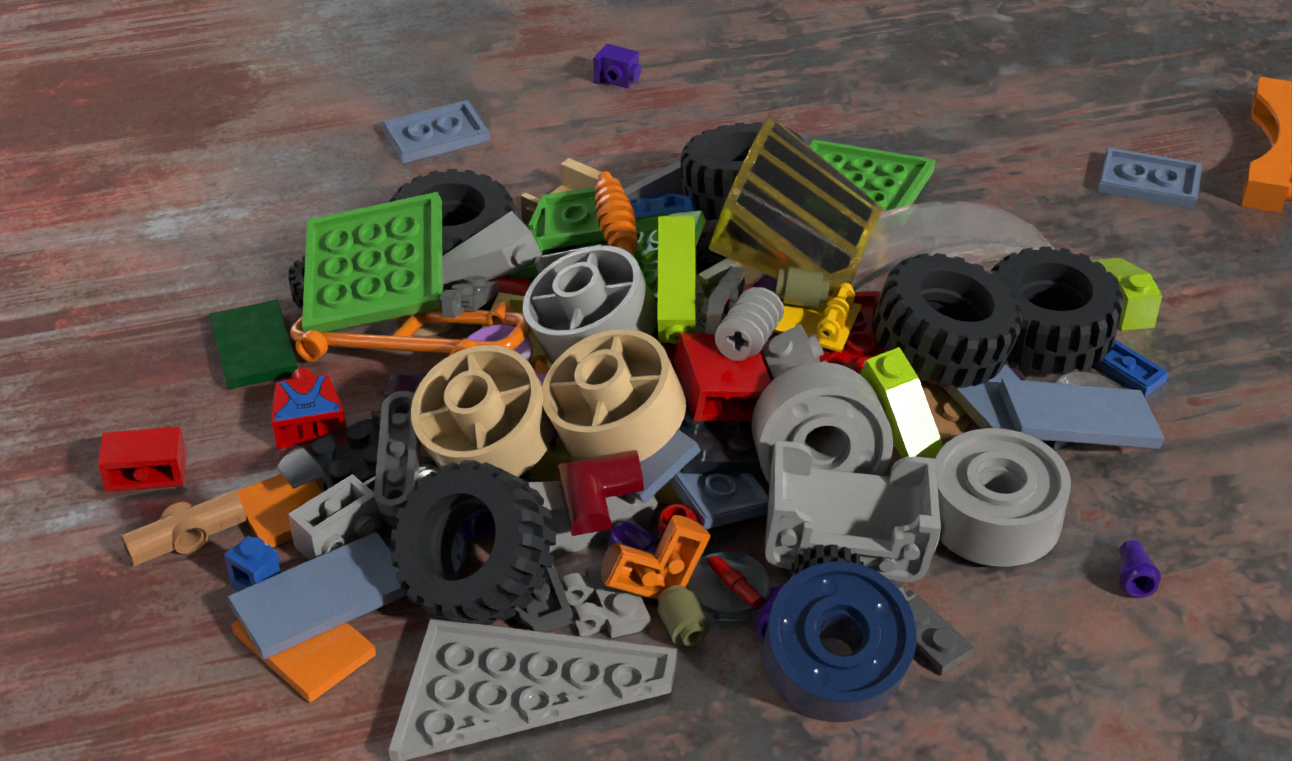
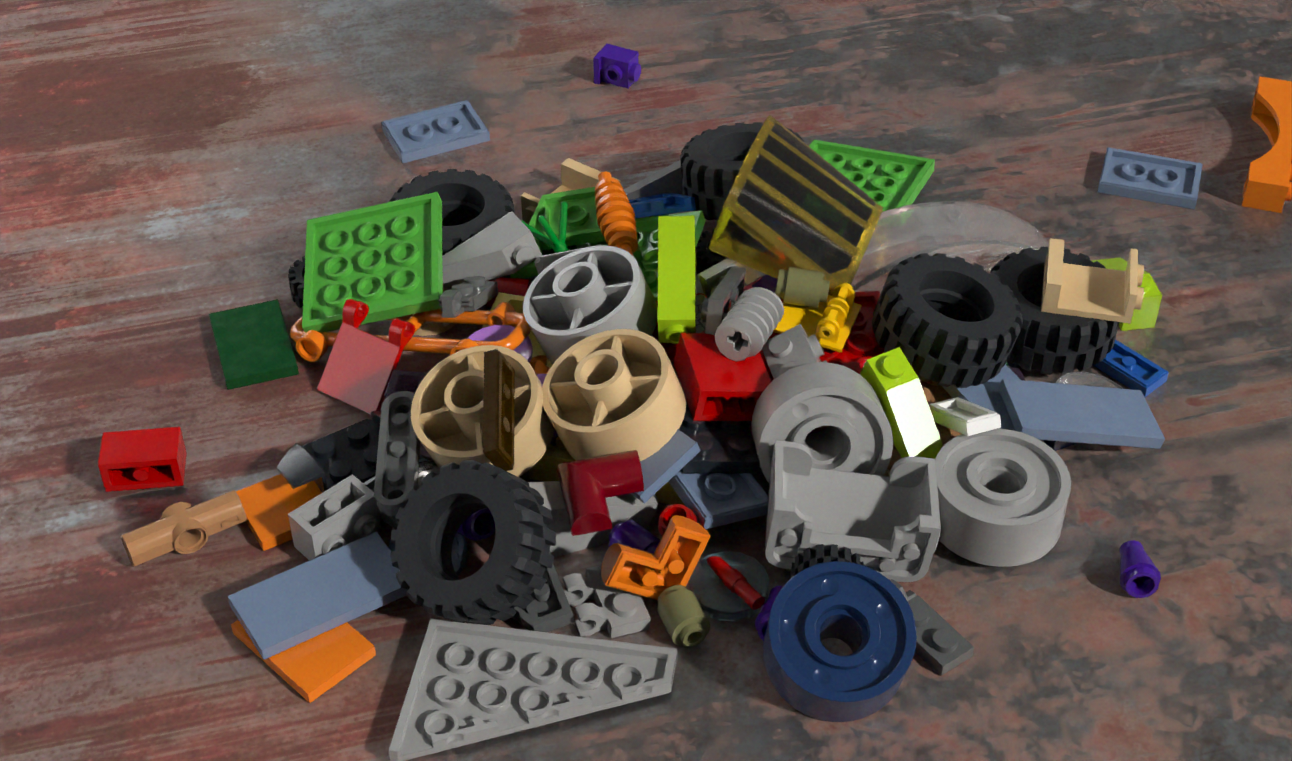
(251, 562): blue brick -> none
(305, 409): red torso -> none
(361, 361): none -> red flag
(498, 410): none -> dark brown tile
(557, 244): none -> green plant
(964, 416): none -> white tile
(1091, 290): none -> tan panel

